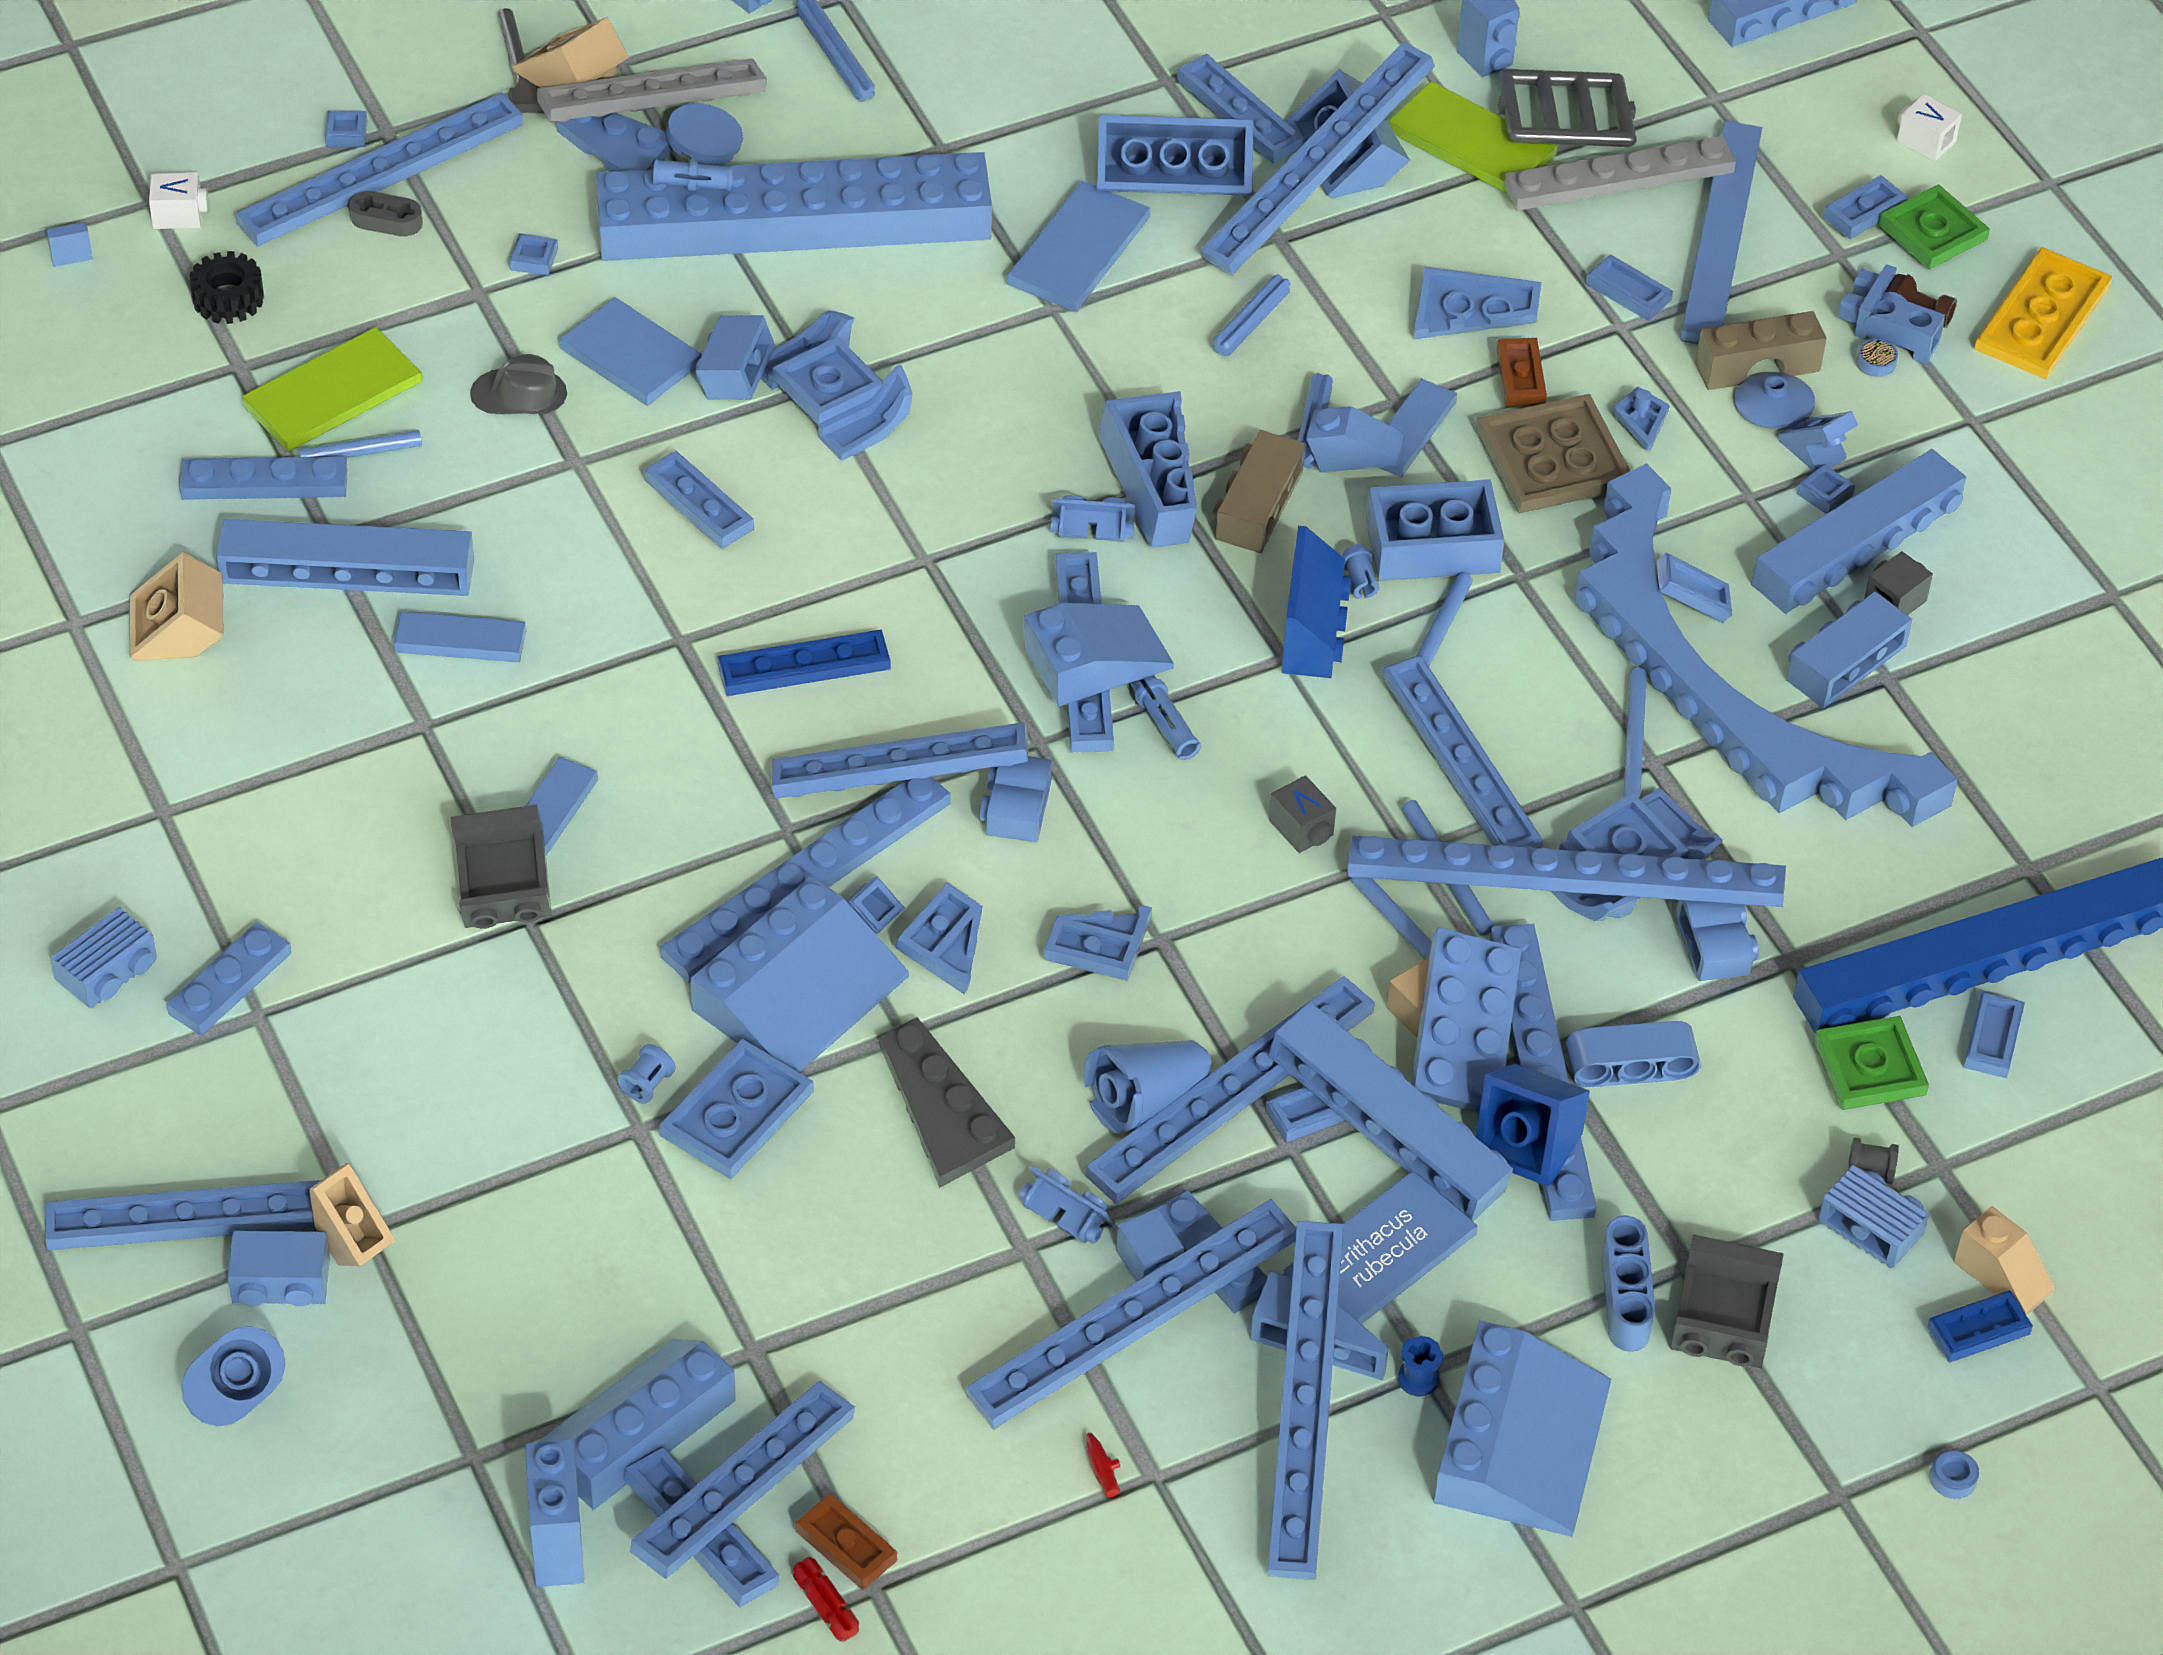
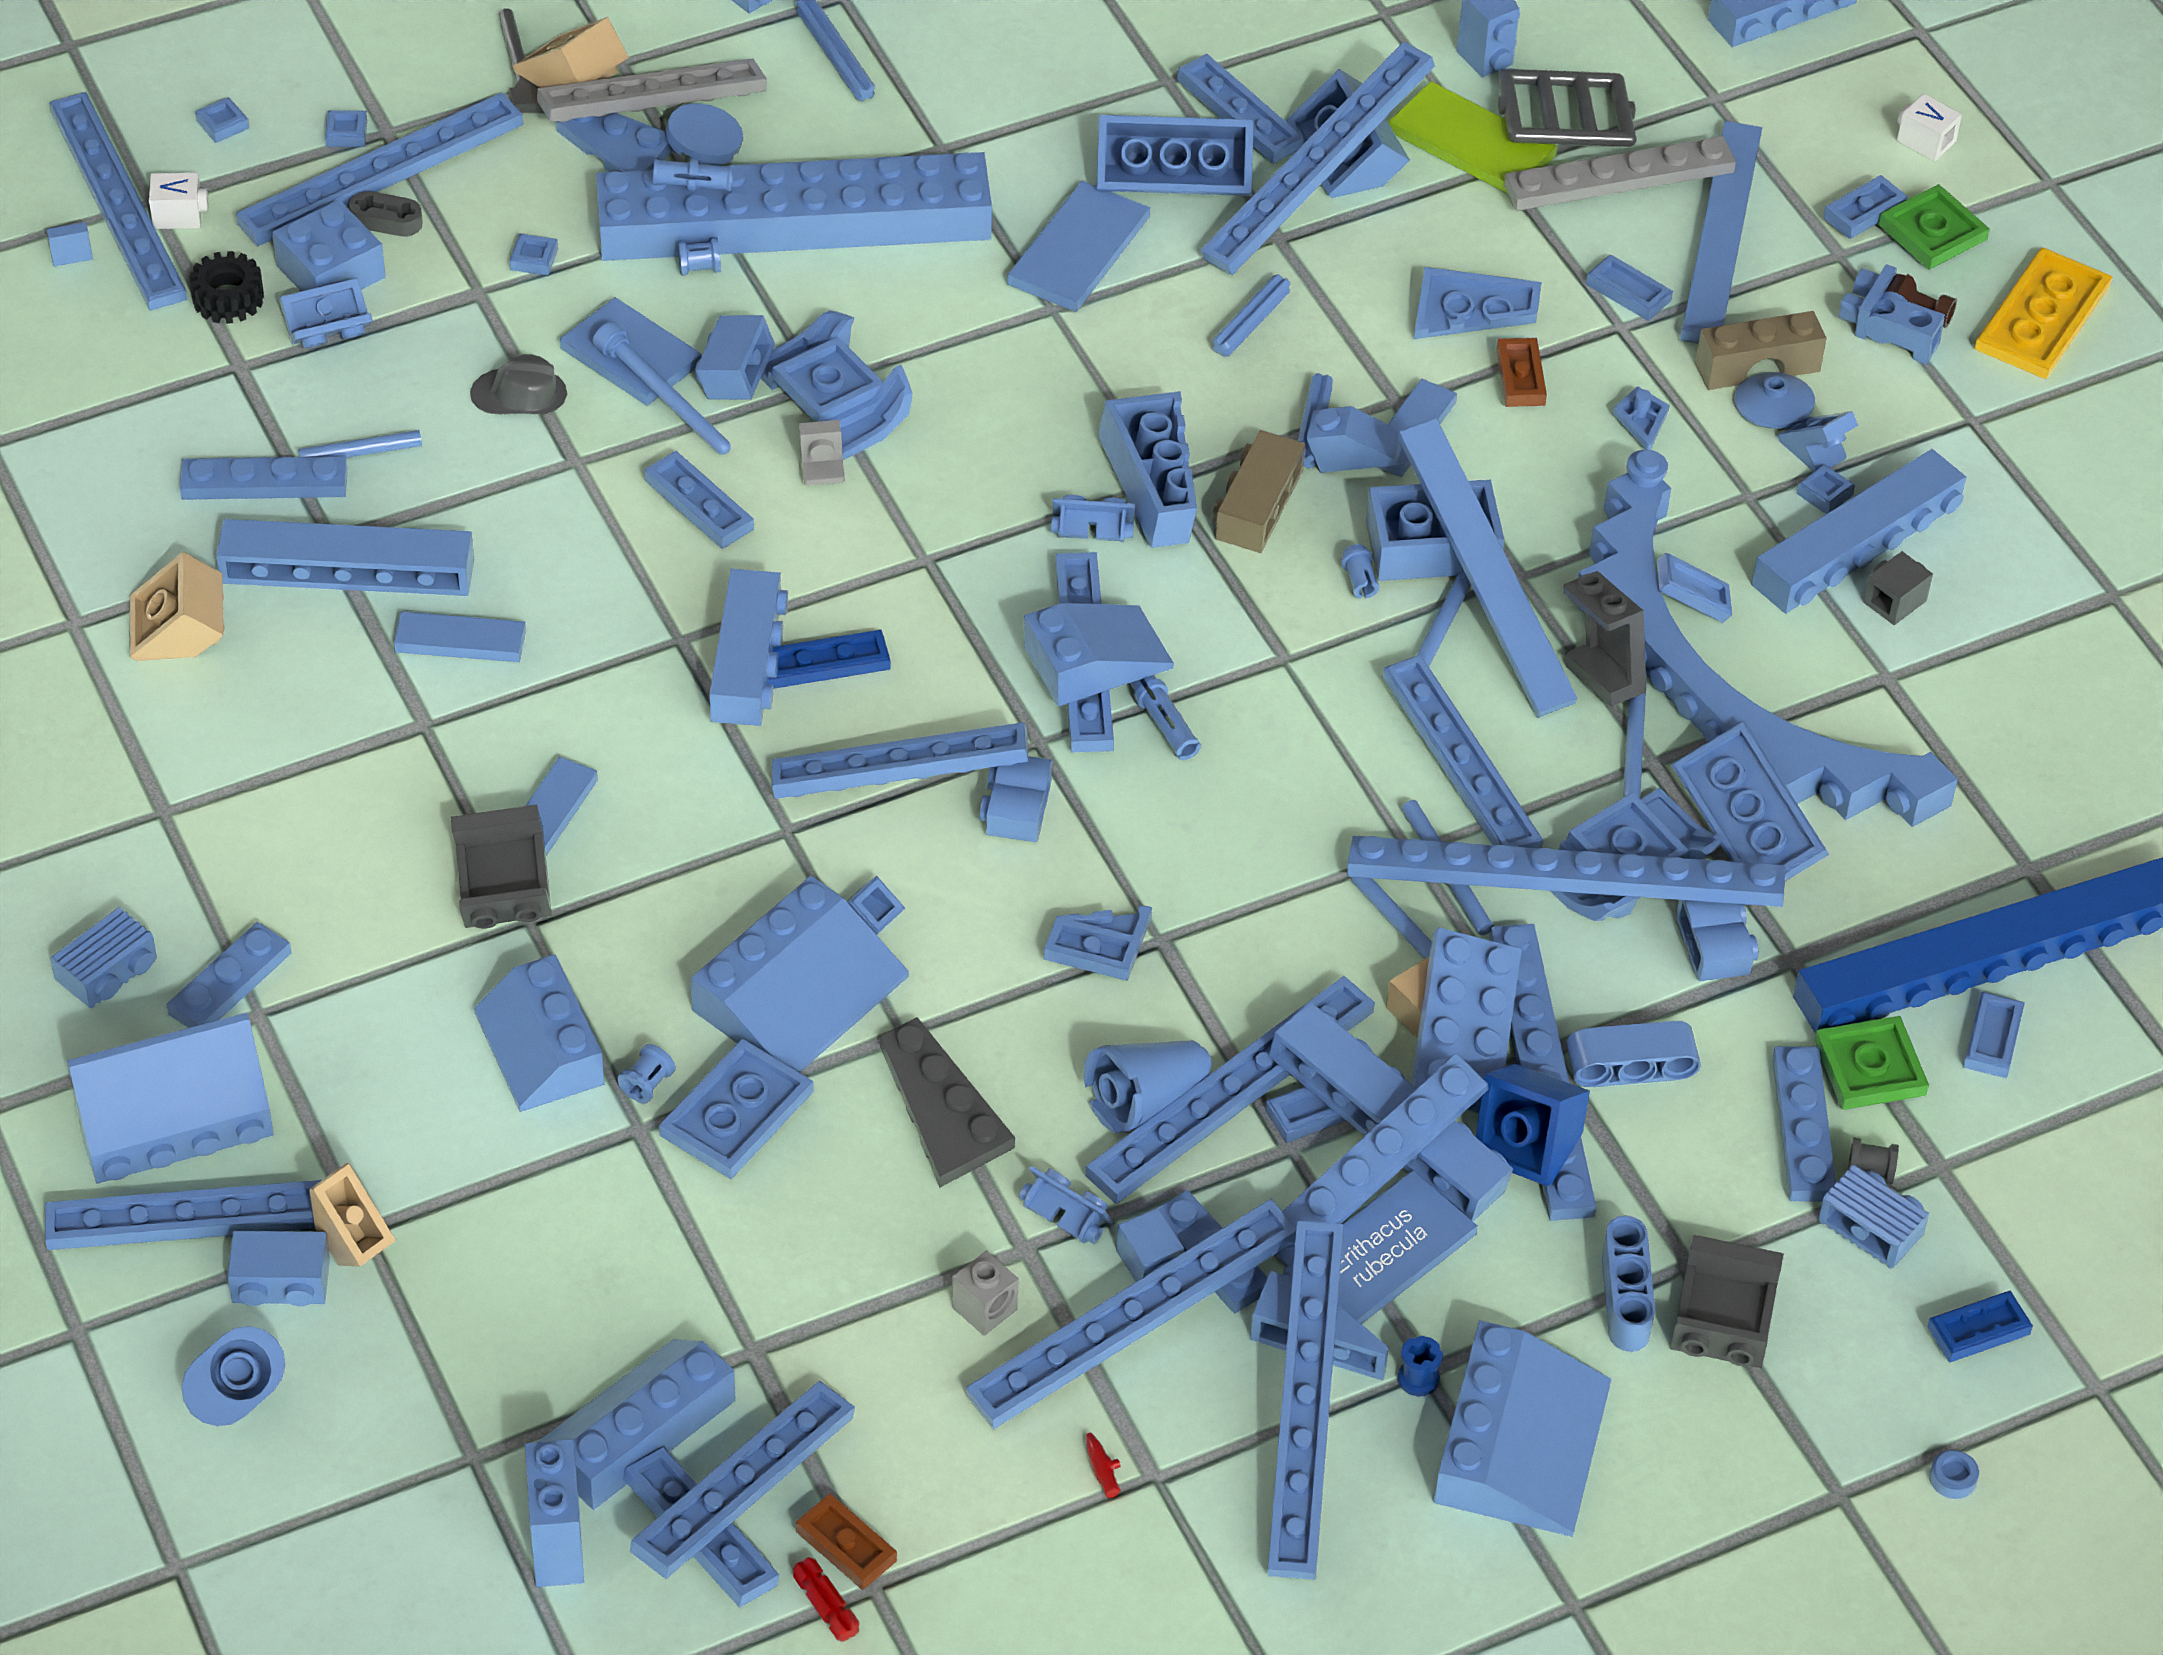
(118, 201): none -> medium blue tile
(170, 1098): none -> medium blue slope
(222, 120): none -> medium blue tile
(325, 312): none -> medium blue bracket
(328, 249): none -> medium blue brick
(332, 389): lime tile -> none
(540, 1035): none -> medium blue slope
(613, 342): none -> medium blue piece
(699, 256): none -> medium blue bush
(746, 647): none -> medium blue brick
(821, 452): none -> light grey bracket
(825, 859): medium blue plate -> none
(945, 937): medium blue wing -> none
(985, 1293): none -> light grey brick
(1302, 814): dark grey brick -> none
(1315, 608): blue slope -> none
(1387, 1148): none -> medium blue plate
(1487, 568): none -> medium blue tile
(1552, 452): dark tan plate -> none
(1615, 642): none -> dark grey panel
(1646, 467): none -> medium blue plate
(1749, 803): none -> medium blue tile
(1803, 1122): none -> medium blue plate
(1848, 649): medium blue brick -> none
(1877, 357): tile -> none
(2004, 1259): tan slope -> none

